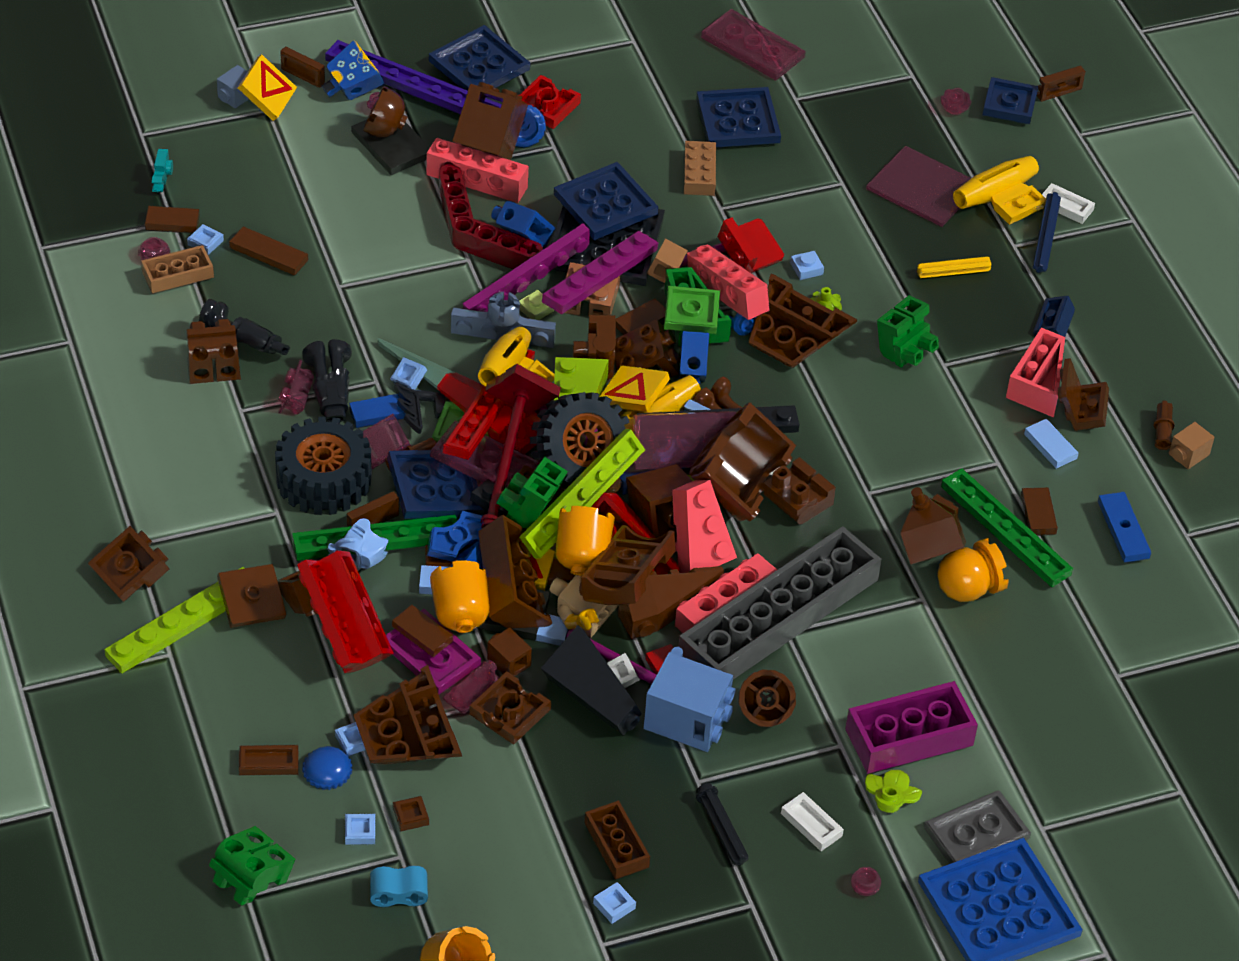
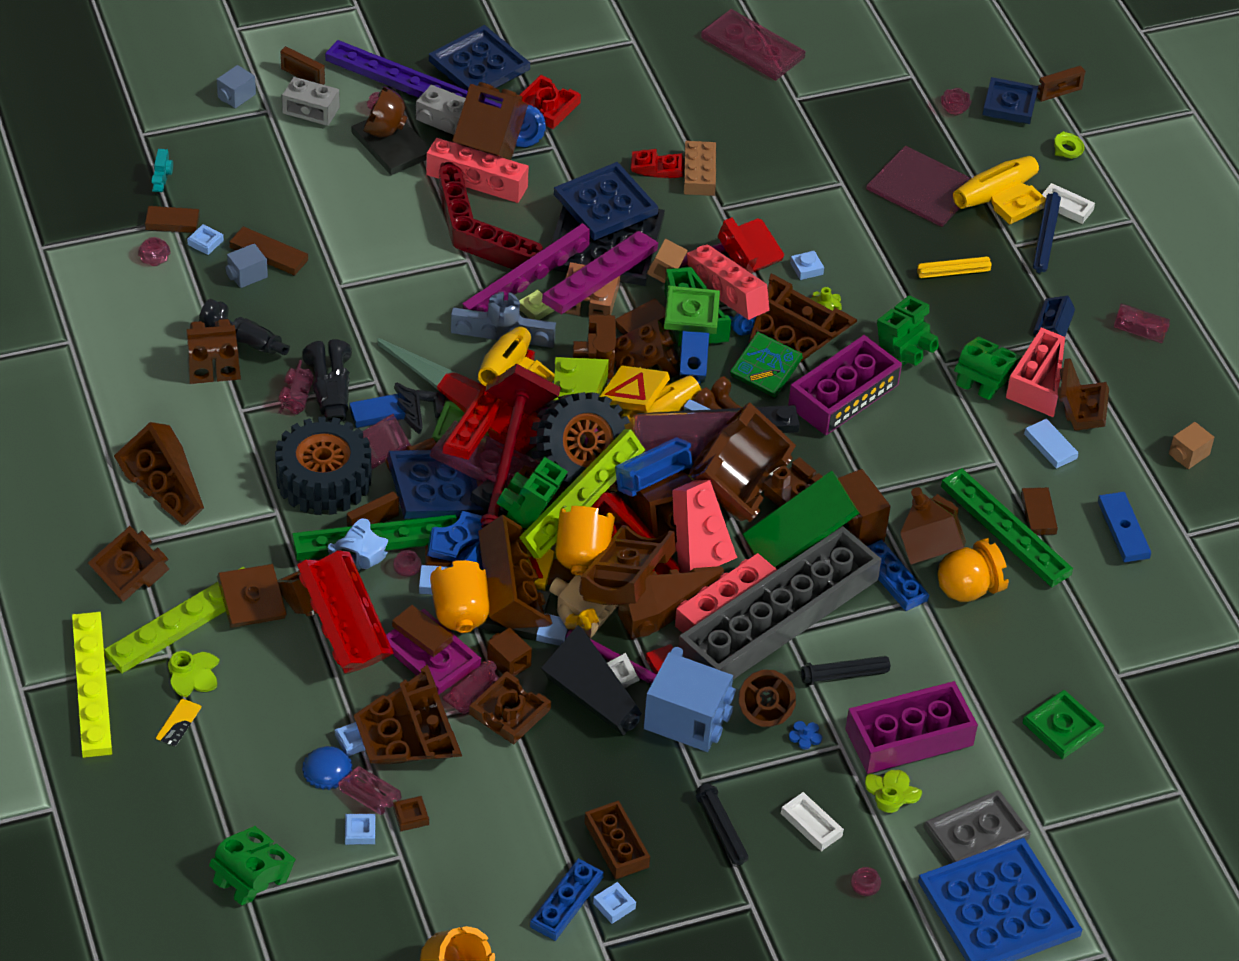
(92, 685): none -> neon yellow plate
(161, 468): none -> reddish brown wedge
(177, 269): medium nougat piece -> none
(178, 722): none -> yellow sticker
(194, 674): none -> lime plate
(246, 265): none -> sand blue brick
(267, 87): yellow tile -> none
(269, 760): reddish brown tile -> none
(310, 101): none -> light grey brick
(352, 73): blue torso -> none
(366, 794): none -> clear pink tile
(398, 886): dark azure axle -> none
(407, 563): none -> clear pink plate
(408, 373): light blue tile -> none
(439, 109): none -> light grey brick
(519, 219): blue torso -> none
(566, 899): none -> blue tile
(650, 164): none -> red slope
(653, 466): none -> blue container
(738, 117): dark blue plate -> none
(766, 364): none -> green tile
(802, 521): none -> green tile
(805, 734): none -> blue plant
(844, 669): none -> black axle
(845, 385): none -> magenta brick
(873, 508): none -> reddish brown brick
(898, 579): none -> blue tile
(985, 364): none -> green hips
(1063, 724): none -> green tile
(1071, 140): none -> lime piece
(1142, 323): none -> clear pink hinge
(1164, 425): reddish brown axle -> none

